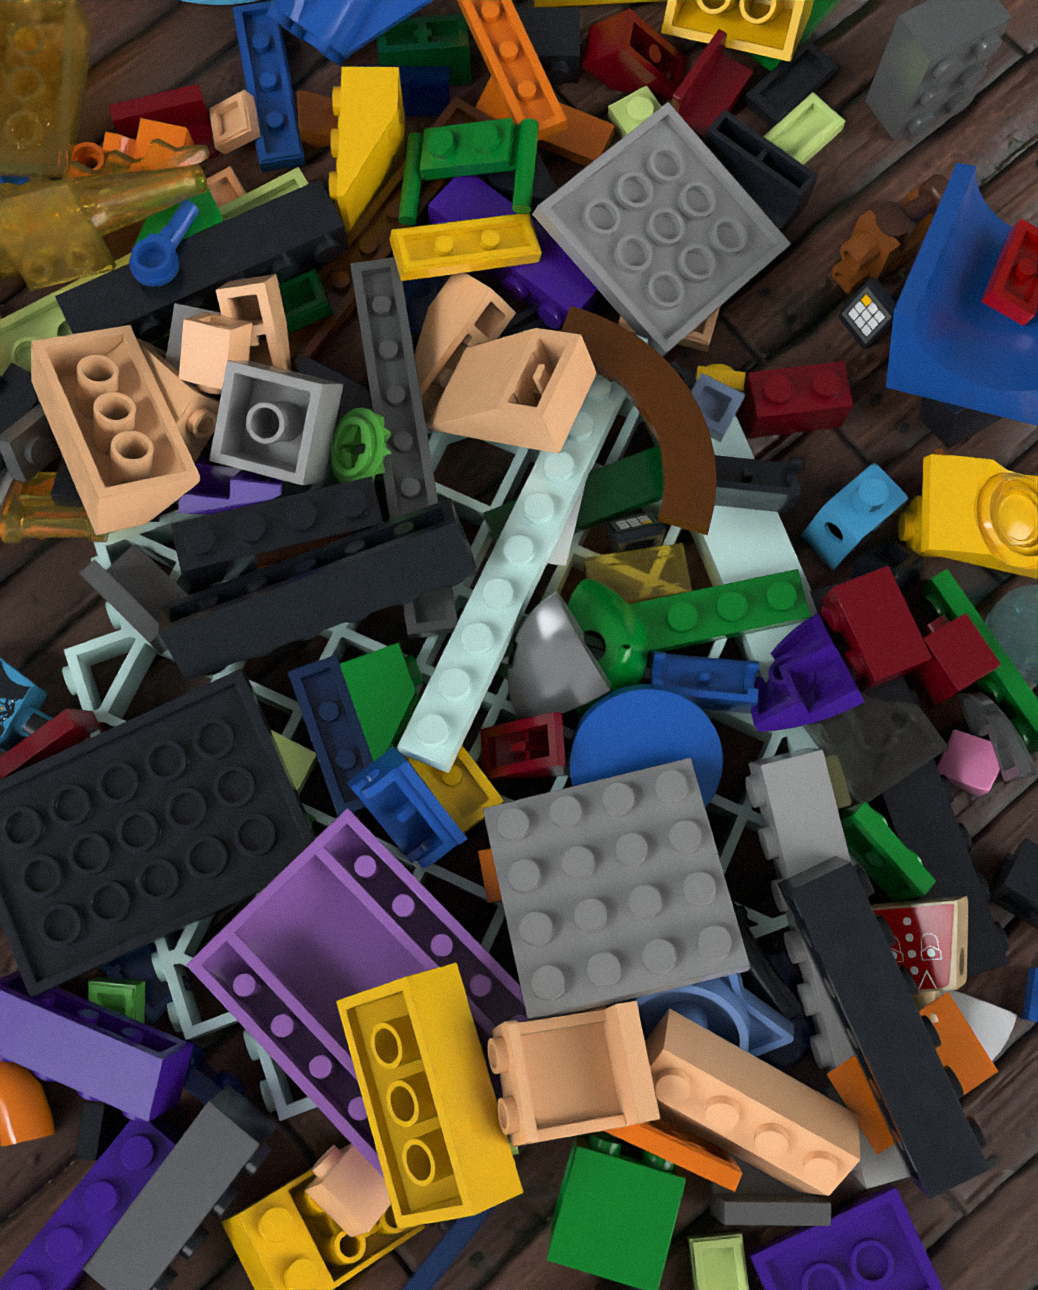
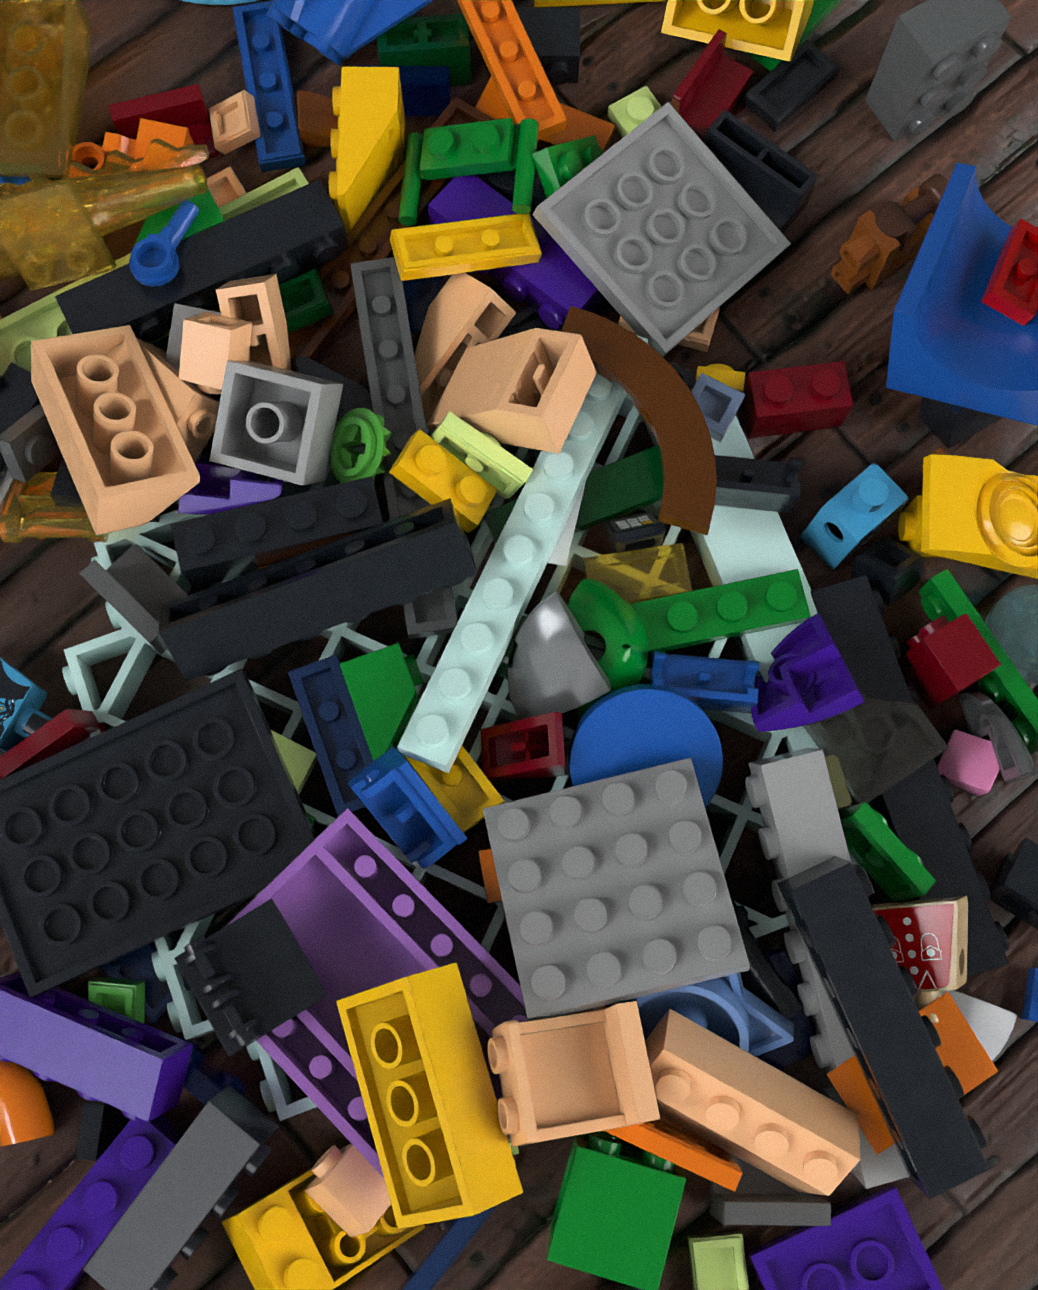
(250, 977): none -> black hinge
(440, 475): none -> yellow plate
(482, 455): none -> yellowish green plate
(564, 161): none -> green plate
(631, 54): dark red slope -> none
(806, 129): yellowish green tile -> none
(869, 313): slope -> none
(874, 628): dark red brick -> none

